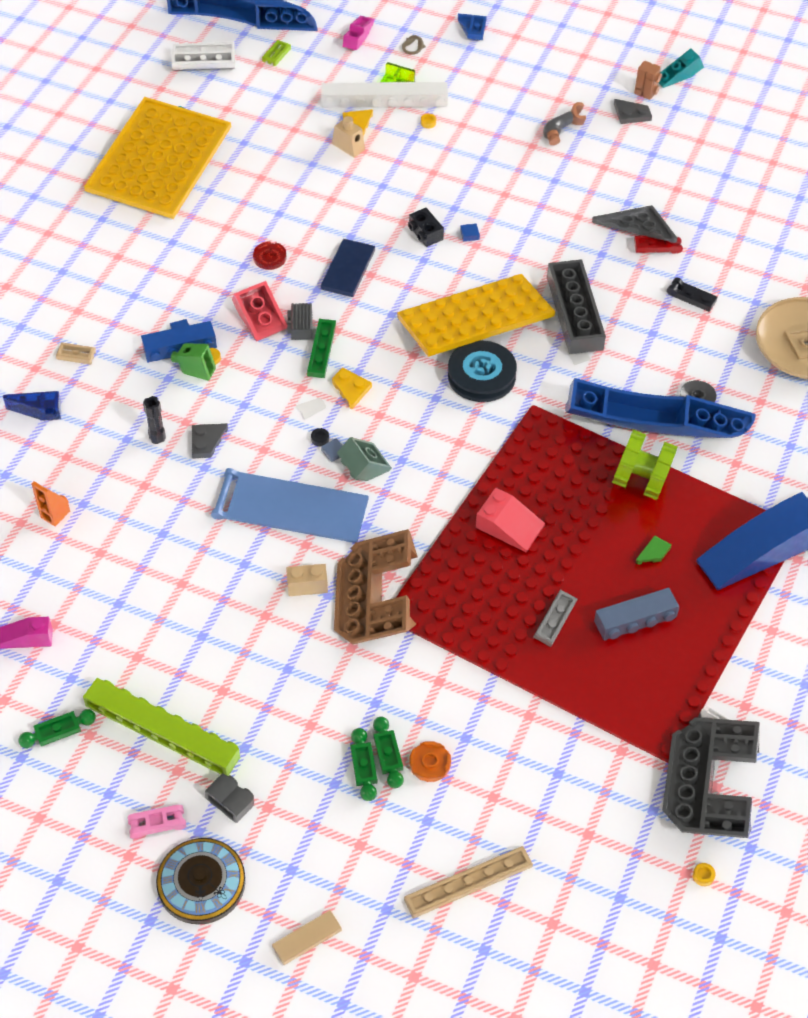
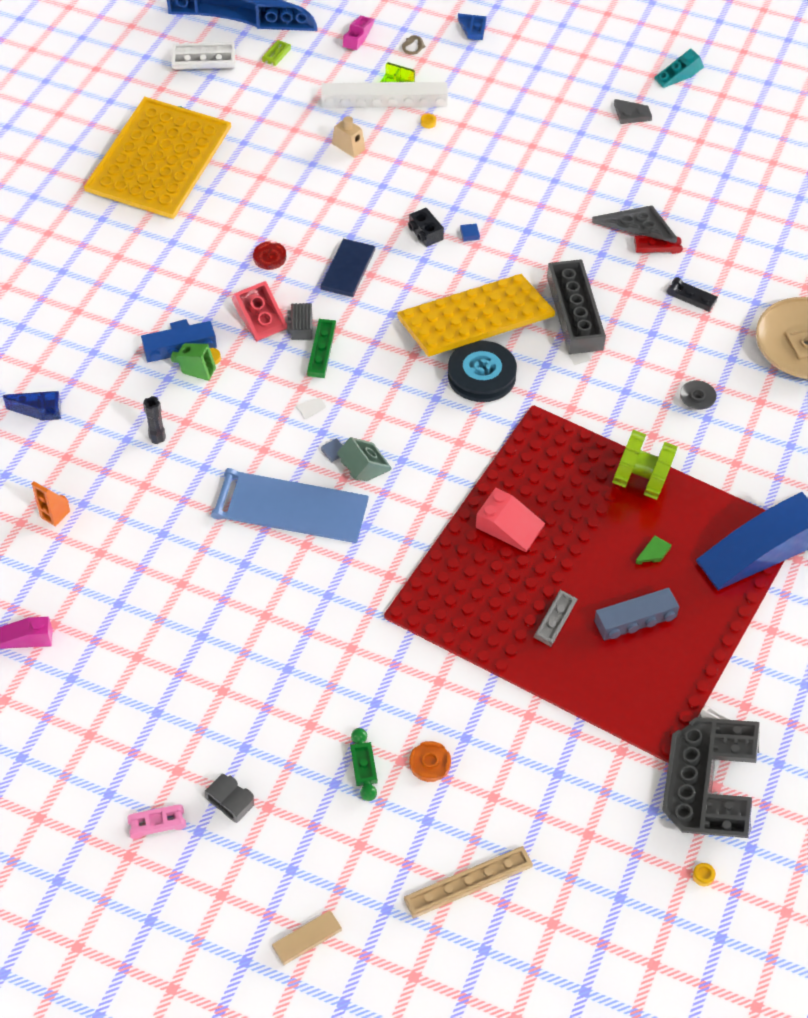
(57, 728): green plate -> none
(76, 355): tan tile -> none
(162, 726): lime brick -> none
(200, 881): dish -> none
(206, 438): dark grey wing -> none
(307, 580): tan brick -> none
(319, 437): black tile -> none
(351, 386): yellow wing -> none
(358, 599): medium nougat slope -> none
(360, 118): yellow wing -> none
(388, 752): green plate -> none
(554, 126): piece -> none
(647, 80): nougat brick -> none
(657, 413): blue slope -> none

